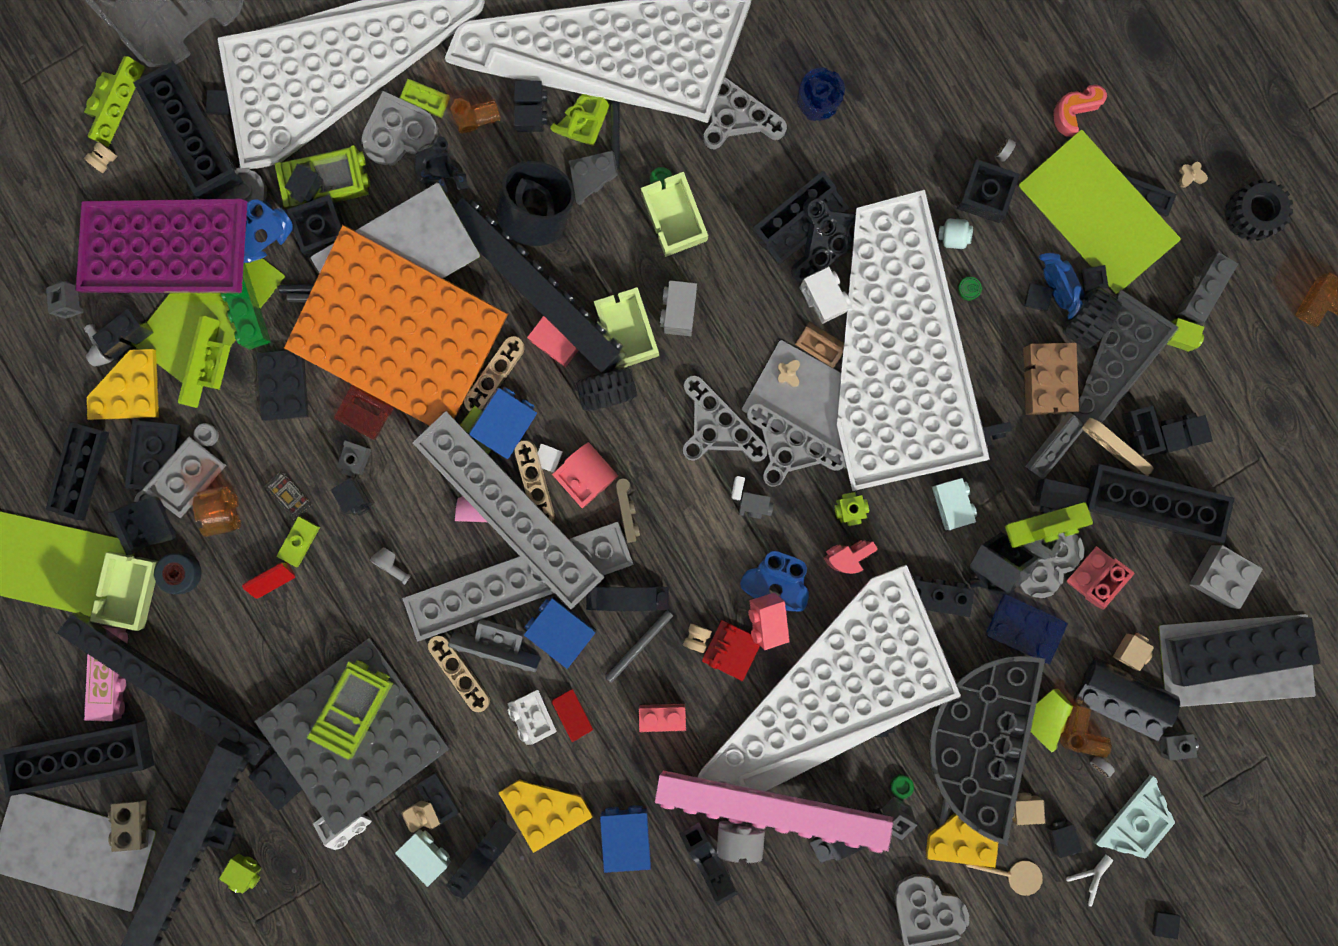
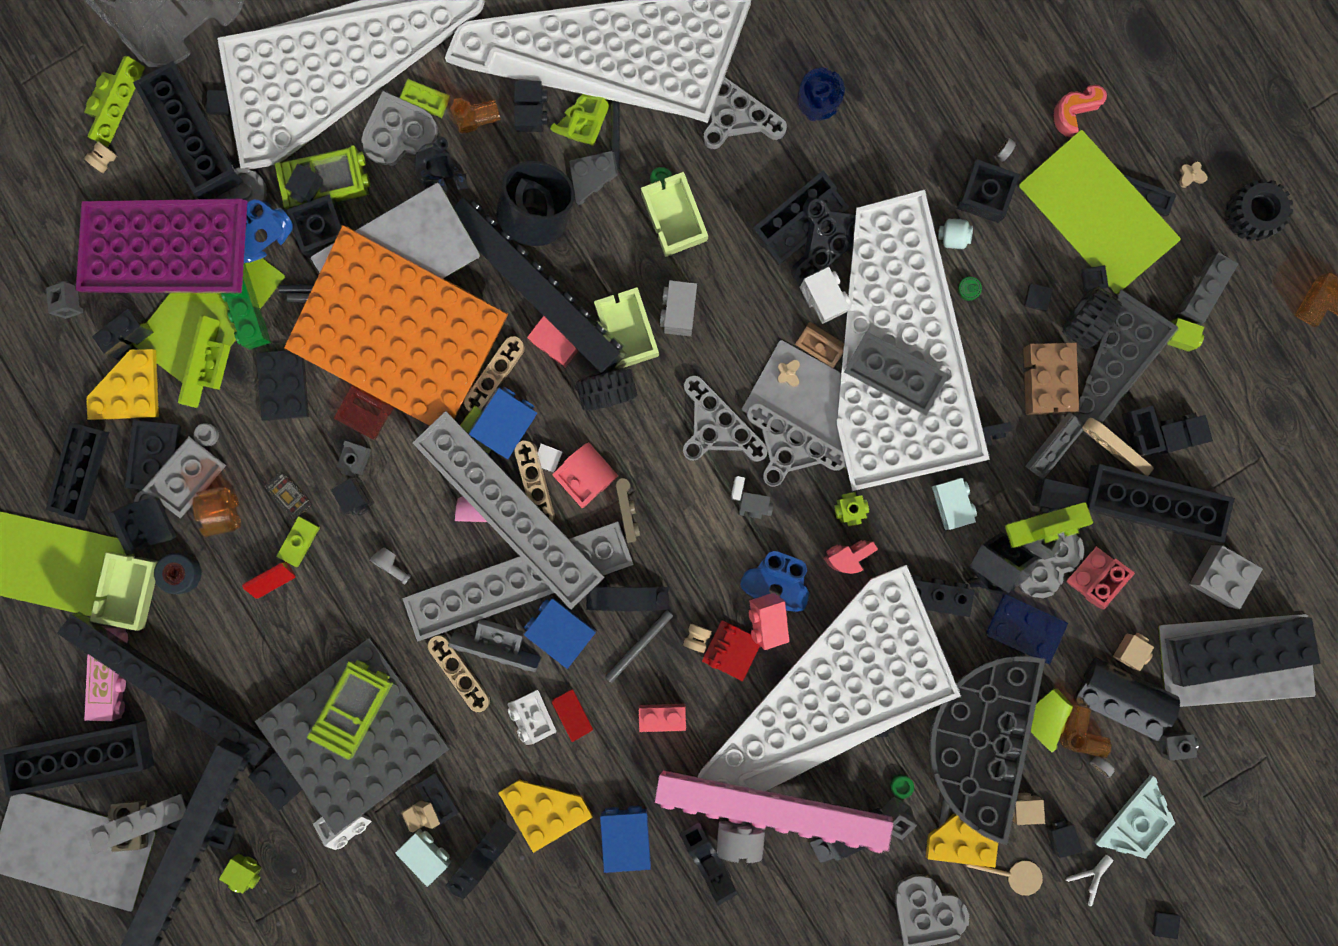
(95, 355): light grey bar -> none
(136, 823): none -> light grey plate
(896, 373): none -> dark grey plate
(1064, 283): blue piece -> none

